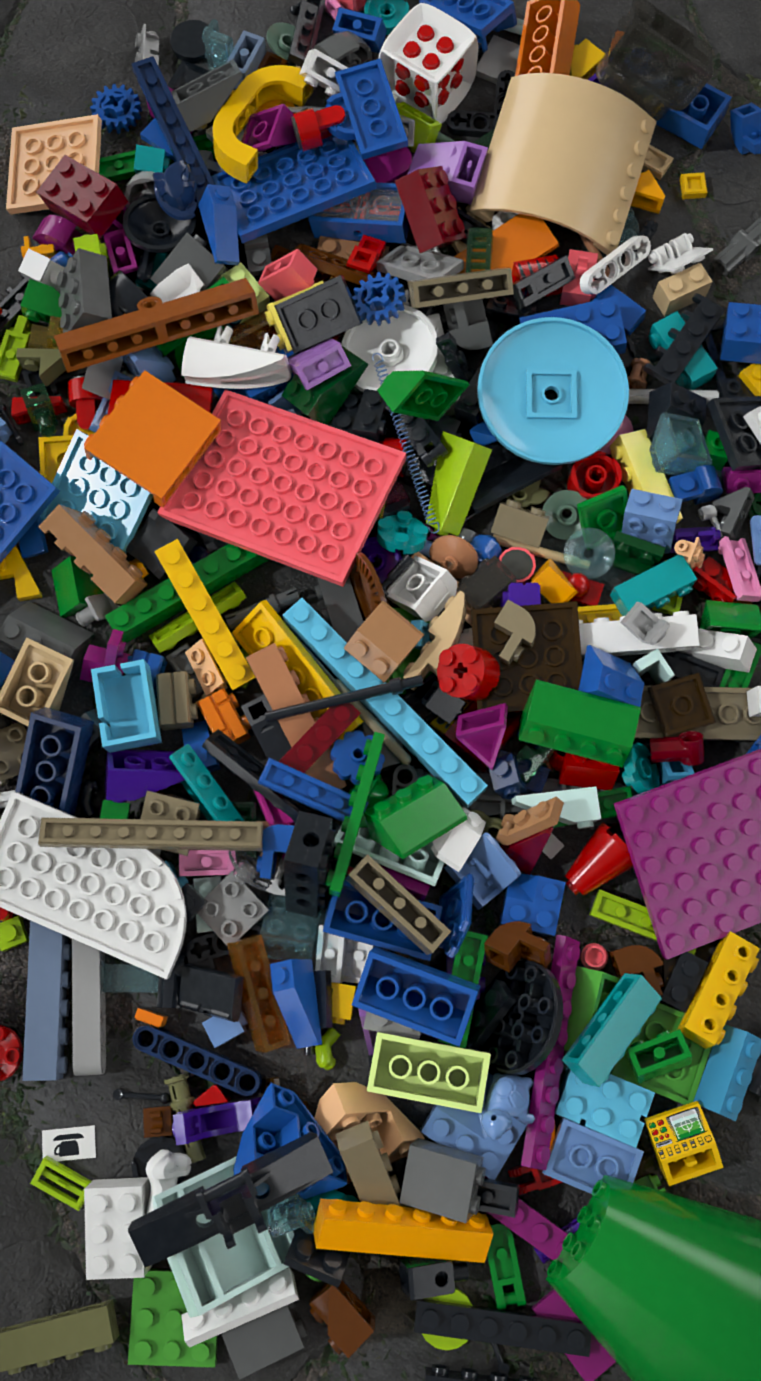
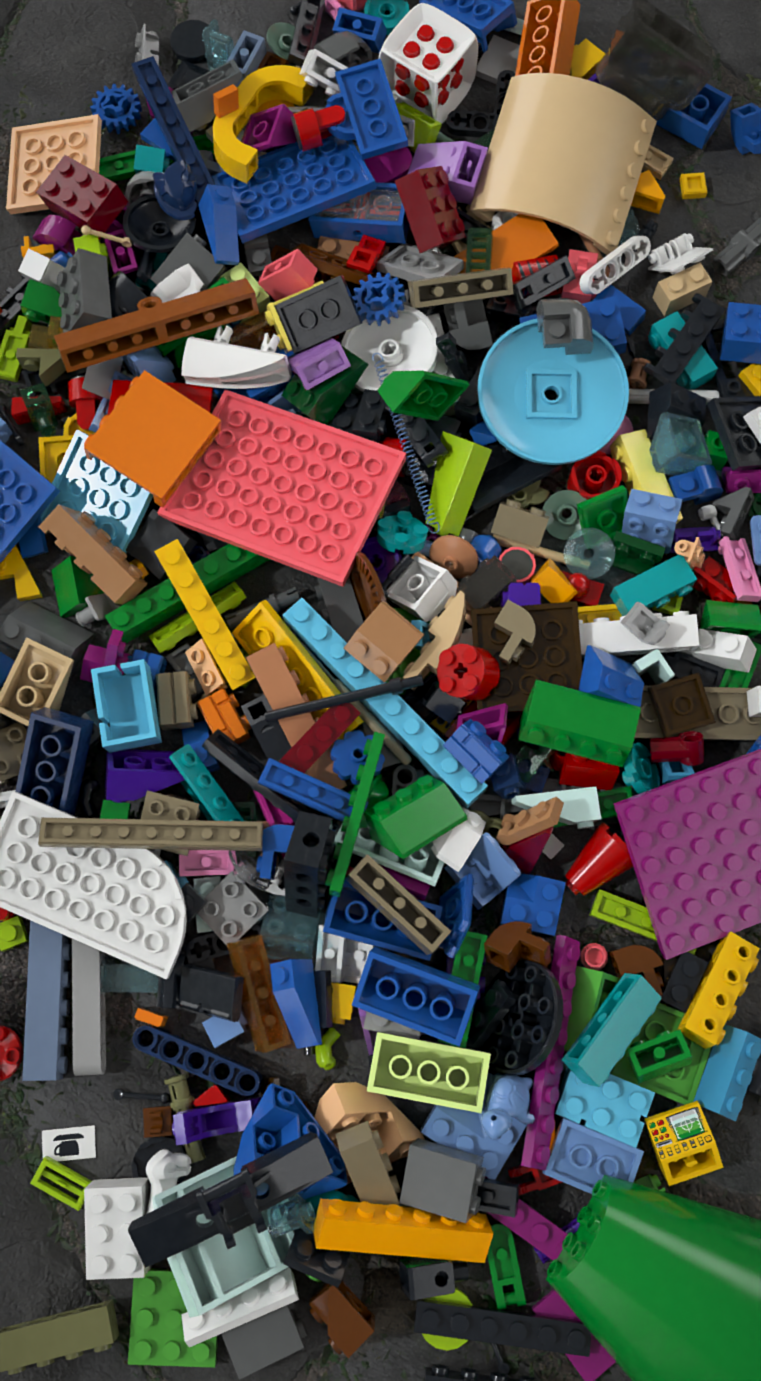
(86, 230): none -> tan hinge
(226, 101): none -> orange tile
(476, 750): none -> blue brick
(566, 325): none -> dark grey brick

